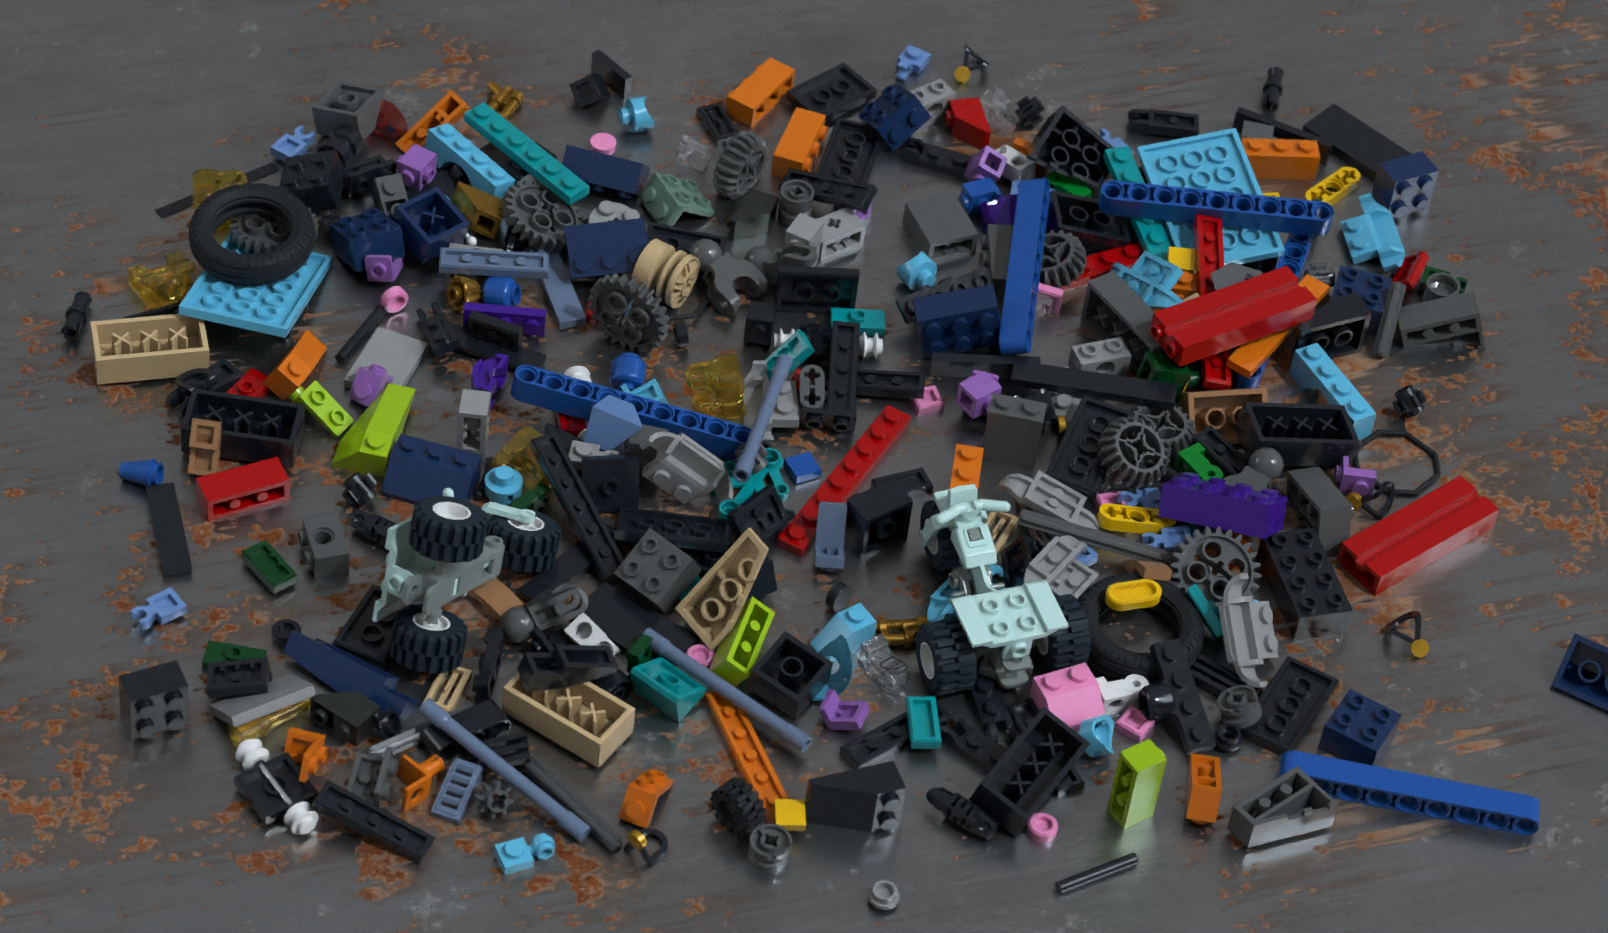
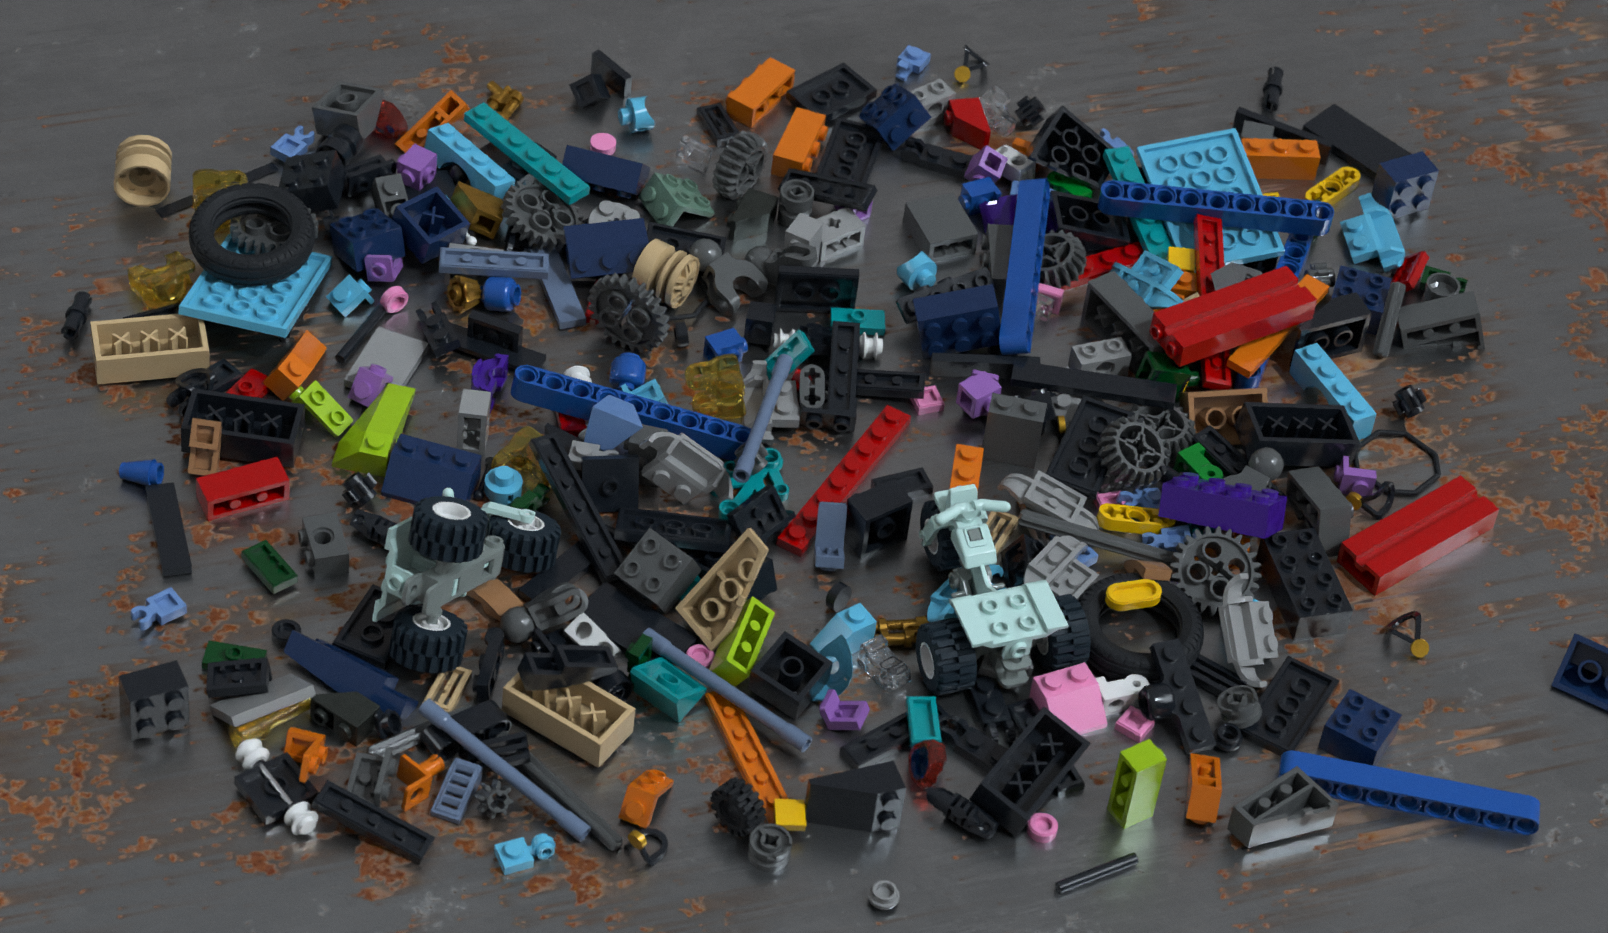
(142, 170): none -> tan wheel
(349, 295): none -> medium azure bracket
(531, 319): dark purple plate -> none
(724, 343): none -> blue brick
(802, 467): blue tile -> none
(927, 762): none -> clear red rock
(1099, 733): medium azure piece -> none
(1163, 123): black hinge -> none
(1208, 611): teal plate -> none

